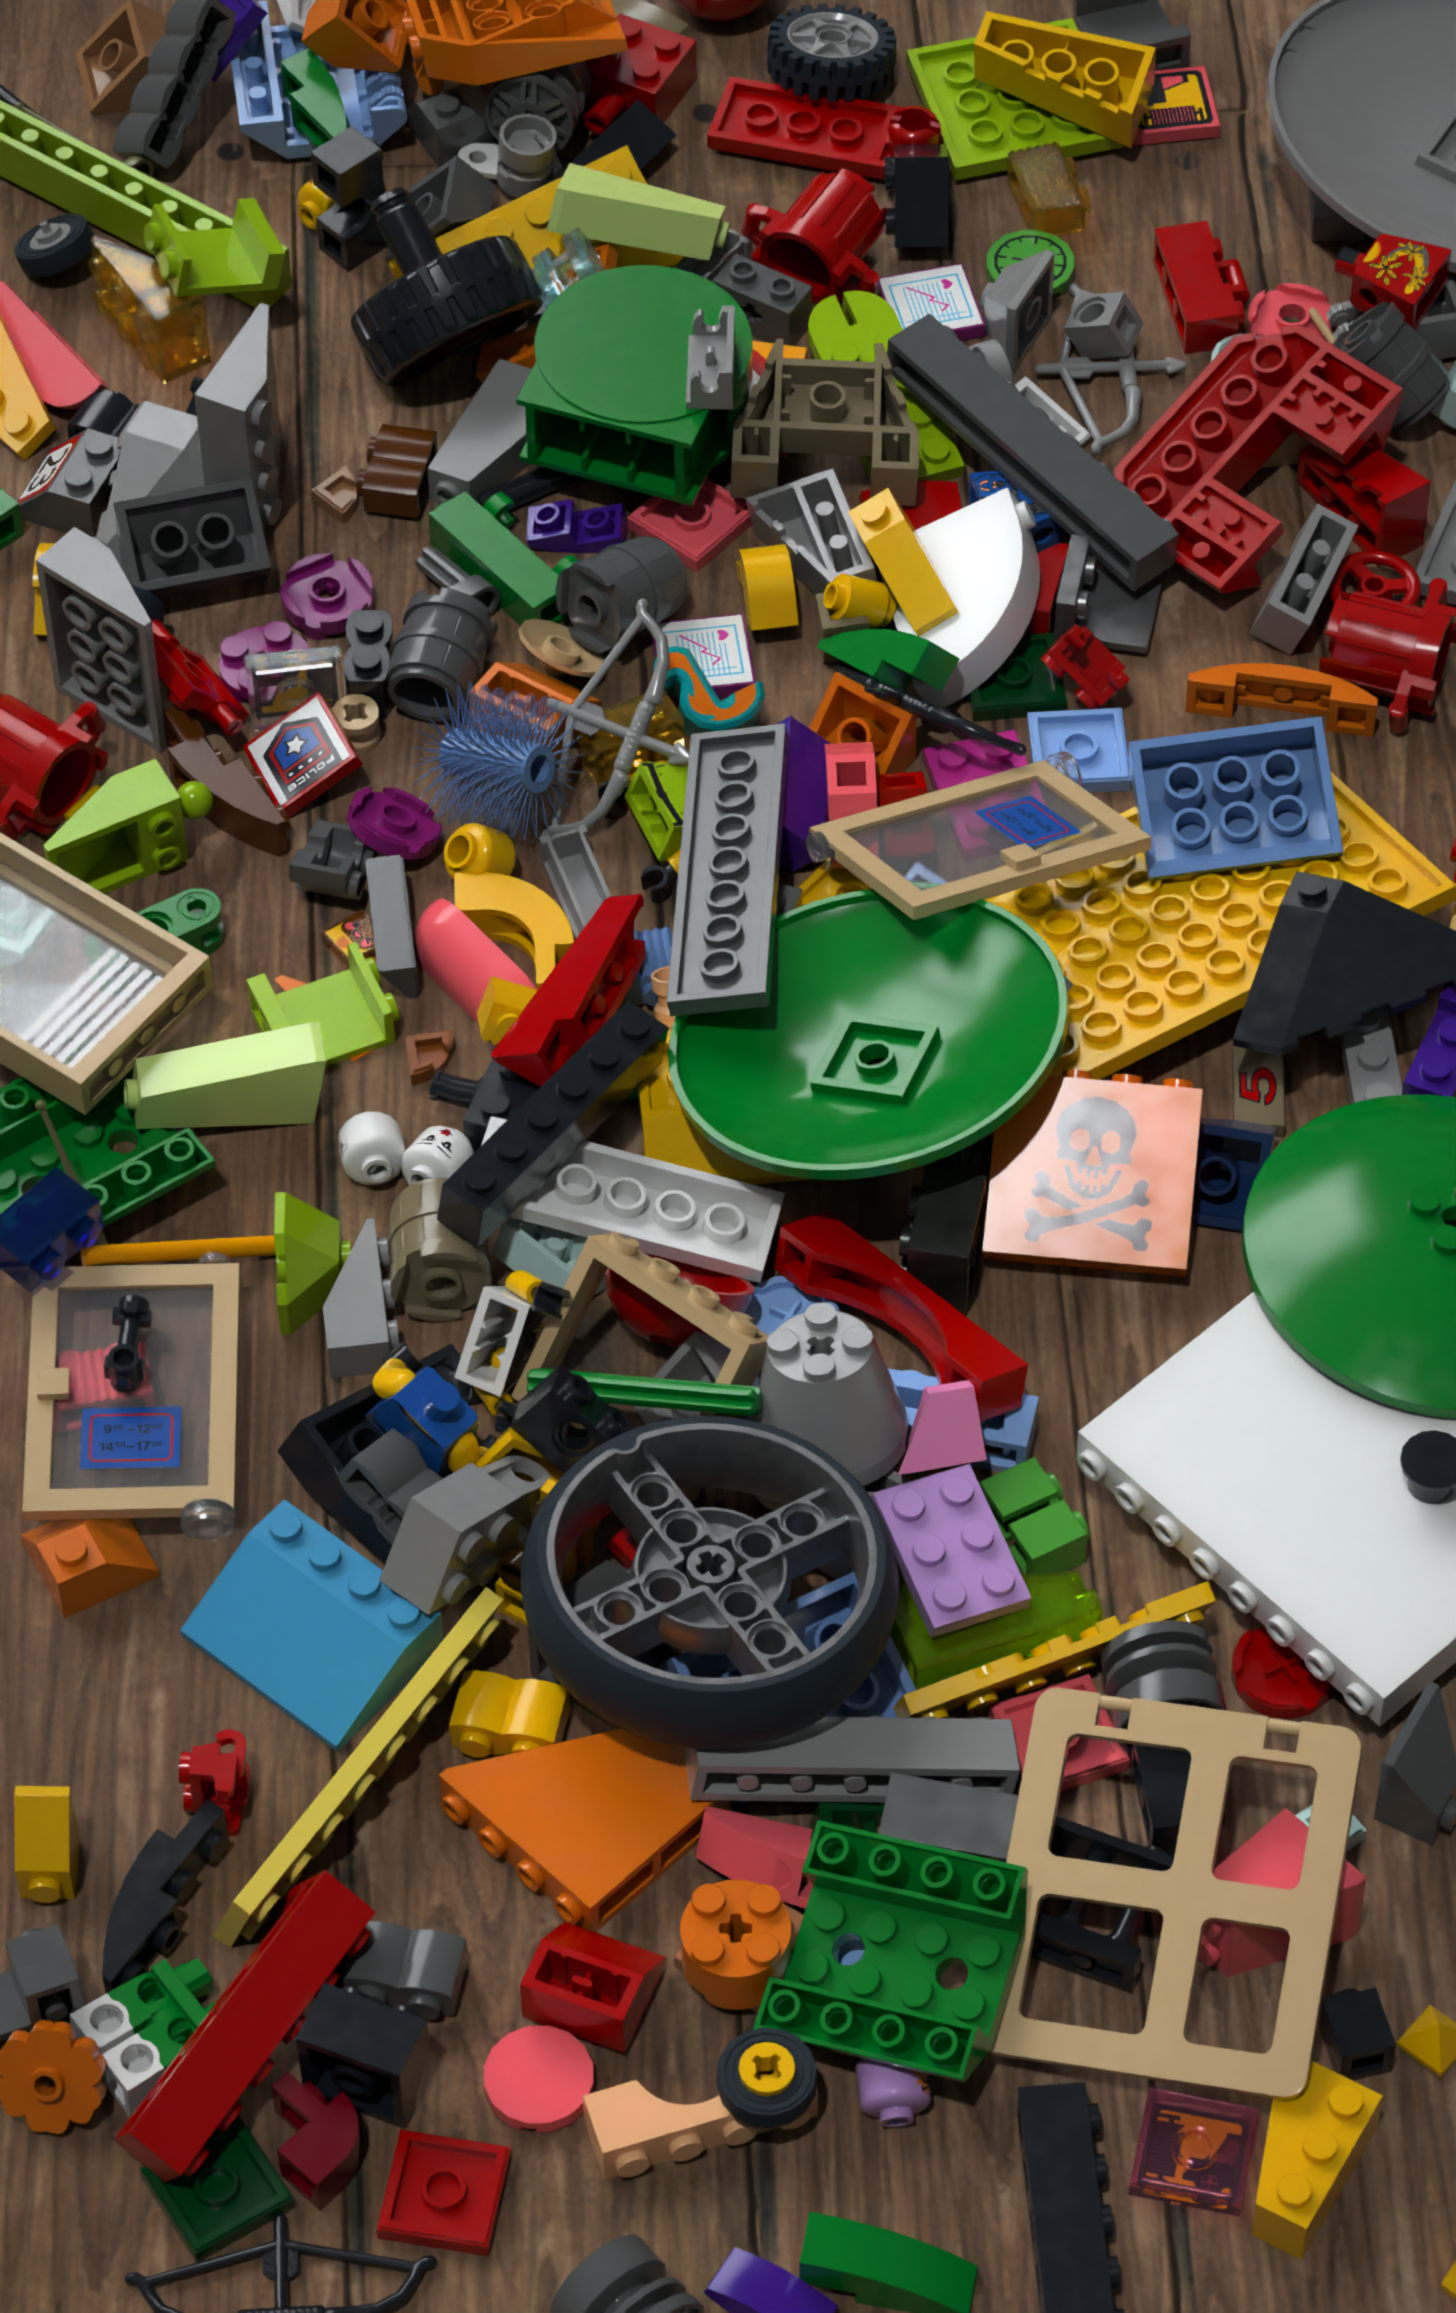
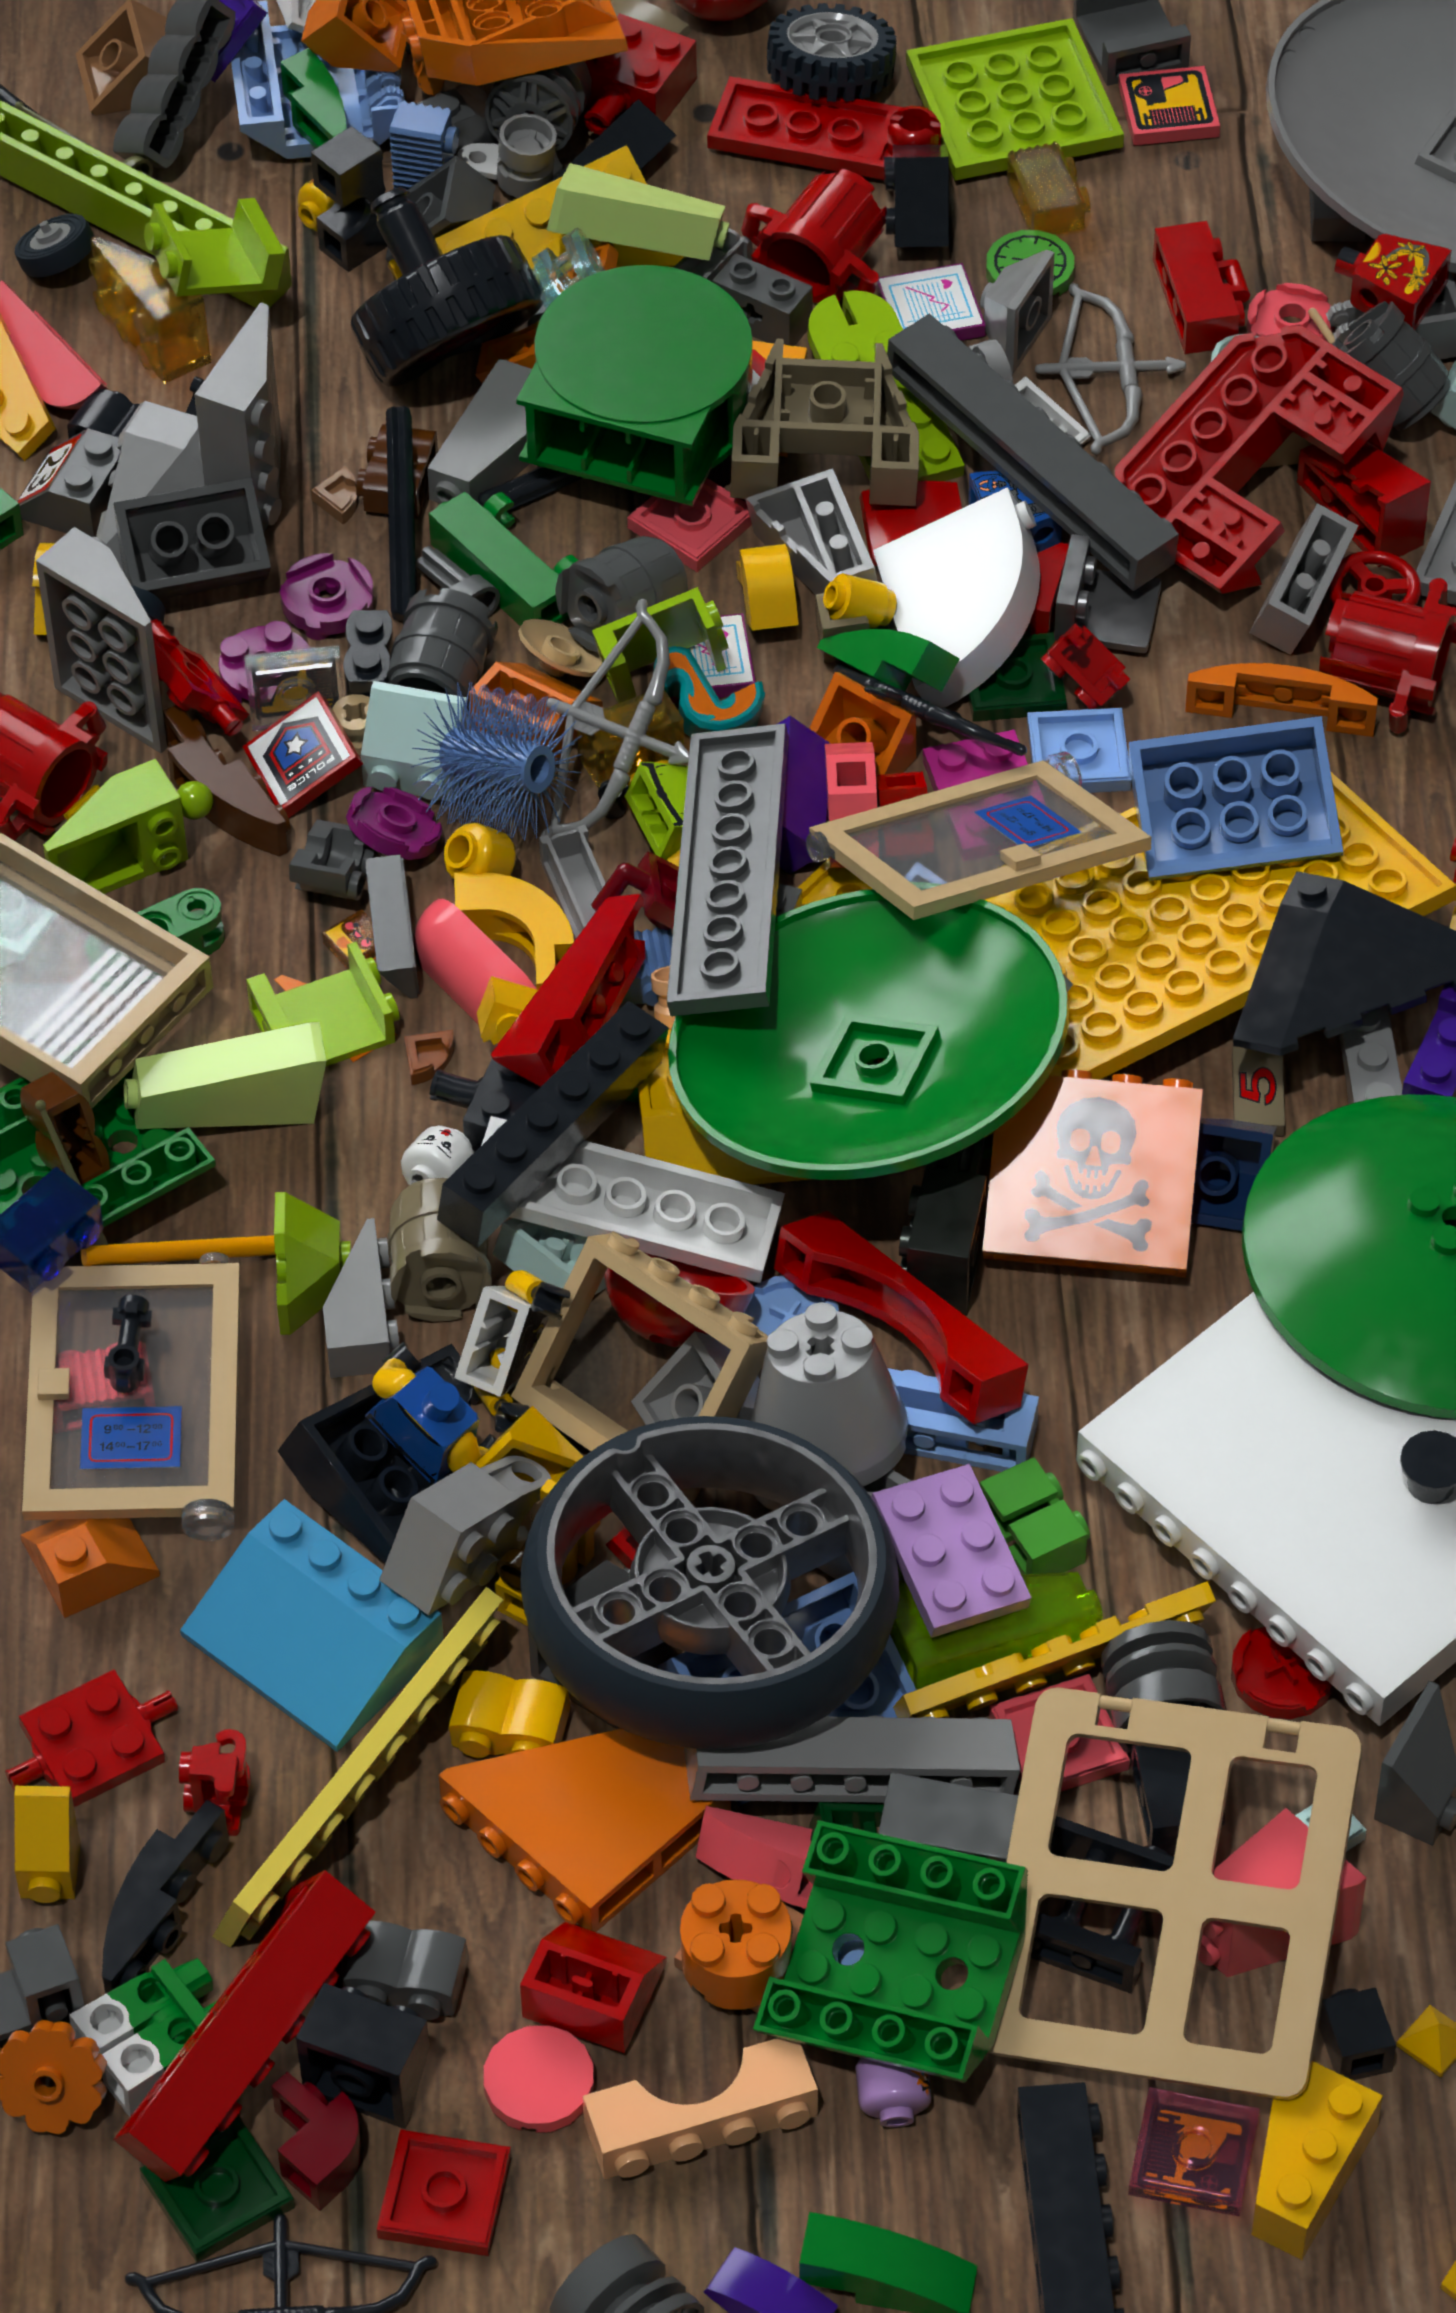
(72, 1122): none -> reddish brown brick
(92, 1738): none -> red plate
(371, 1148): white head -> none
(386, 1478): dark grey brick -> none
(392, 732): none -> light aqua slope
(400, 509): none -> black axle
(420, 142): none -> medium blue brick
(563, 1399): black brick -> none
(565, 529): dark purple slope -> none
(655, 880): none -> dark red plate
(666, 1393): green axle -> none
(683, 620): none -> lime panel
(711, 362): light grey hinge -> none
(772, 2098): black wheel -> none
(903, 561): yellow slope -> none
(944, 1430): bright pink slope -> none
(1068, 72): yellow wedge -> none
(1103, 325): light grey brick -> none

